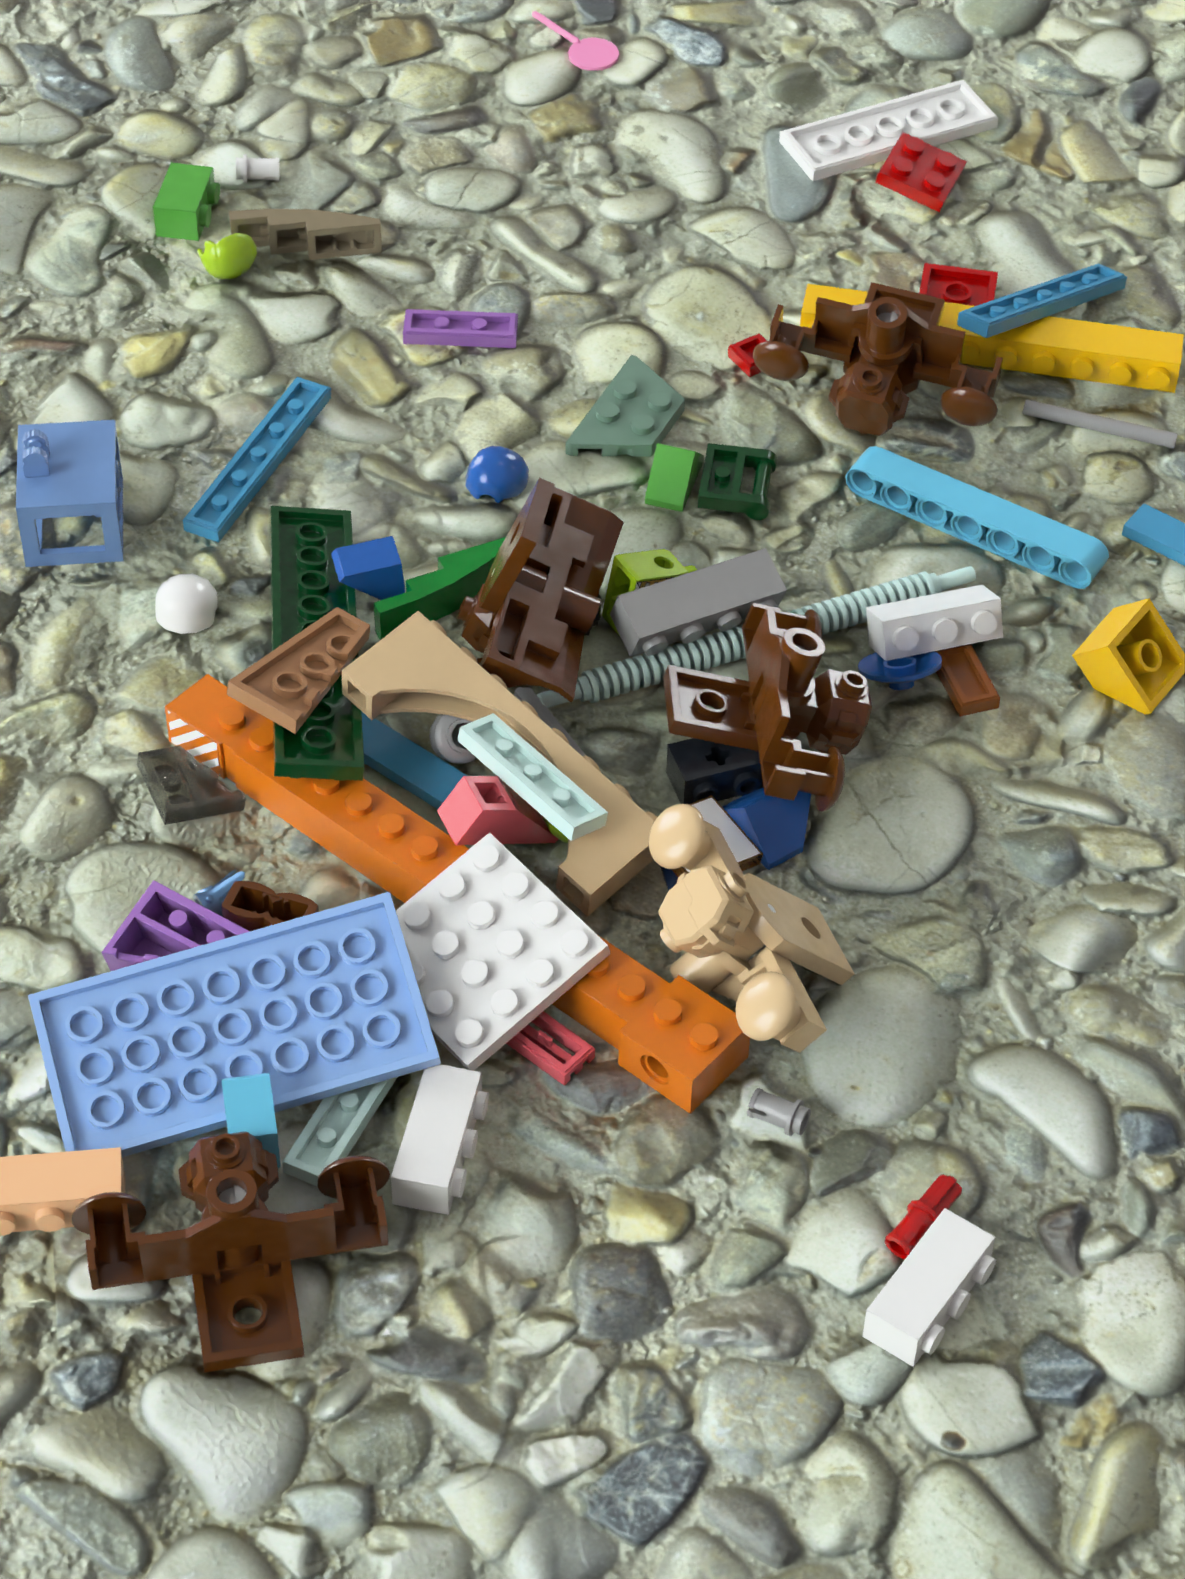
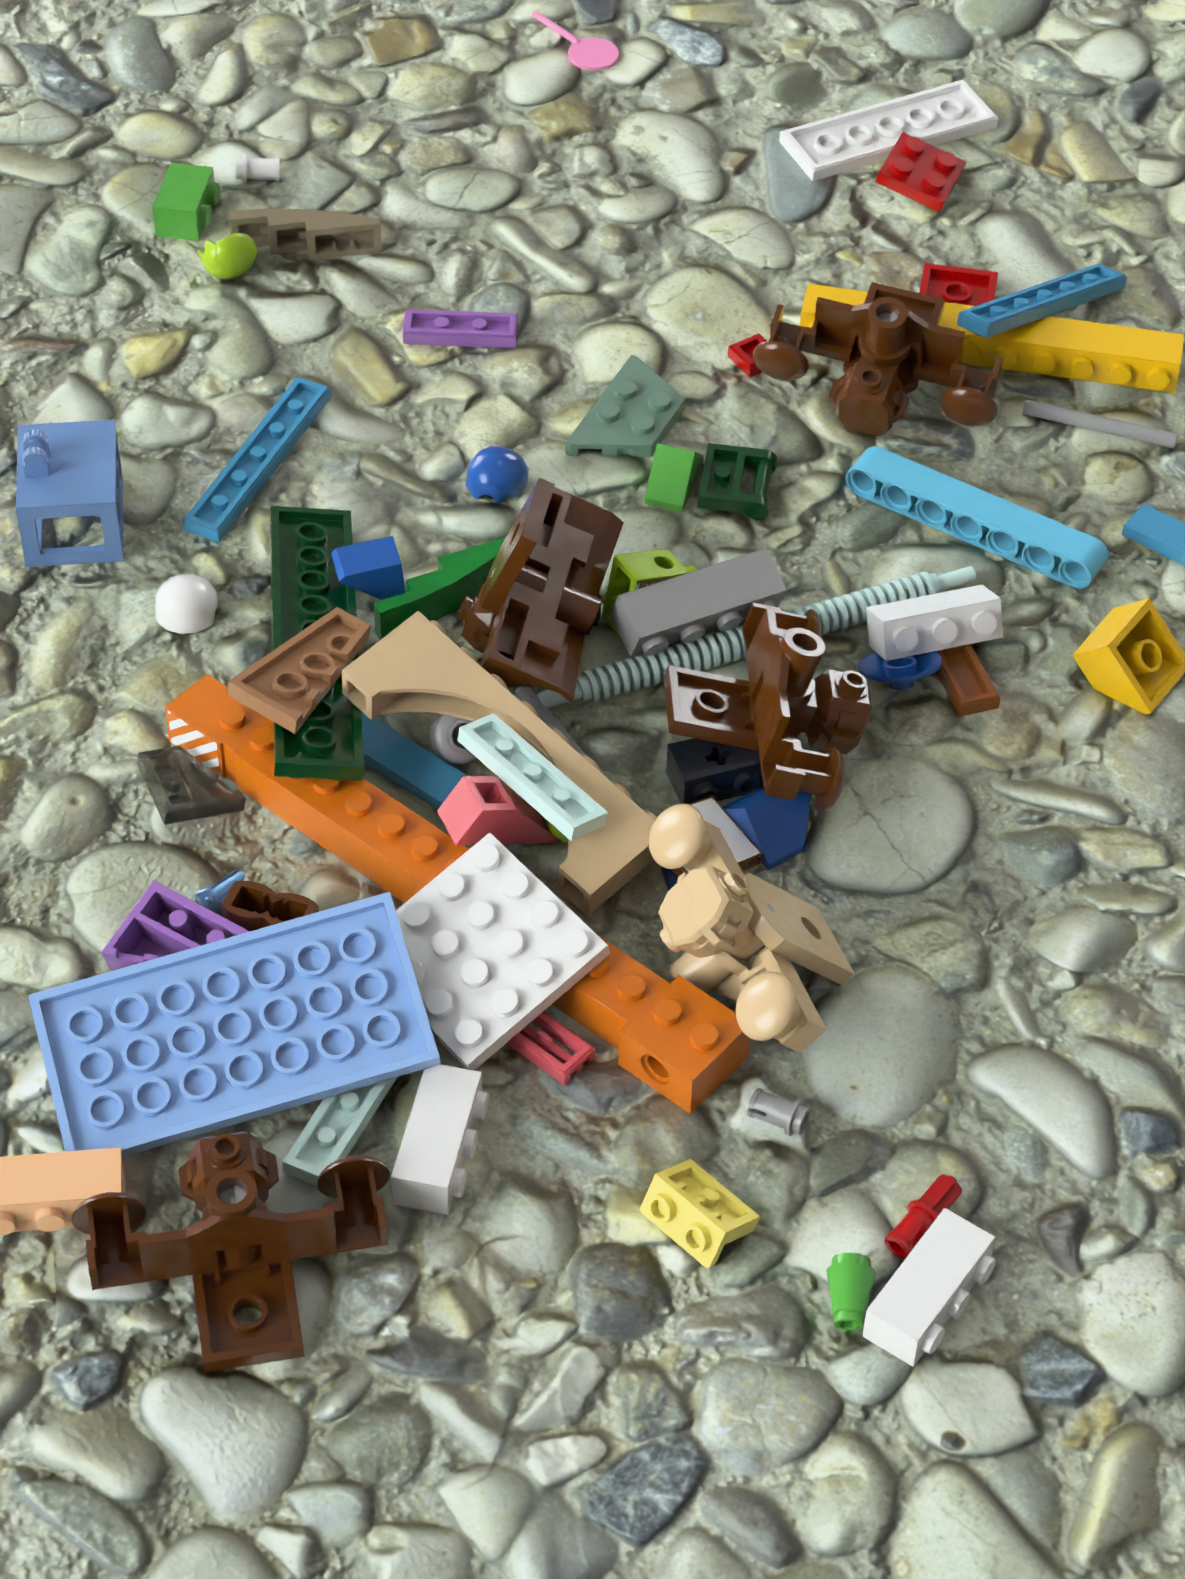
(251, 1109): medium azure slope -> none
(697, 1211): none -> light yellow bracket
(850, 1288): none -> bright green cone

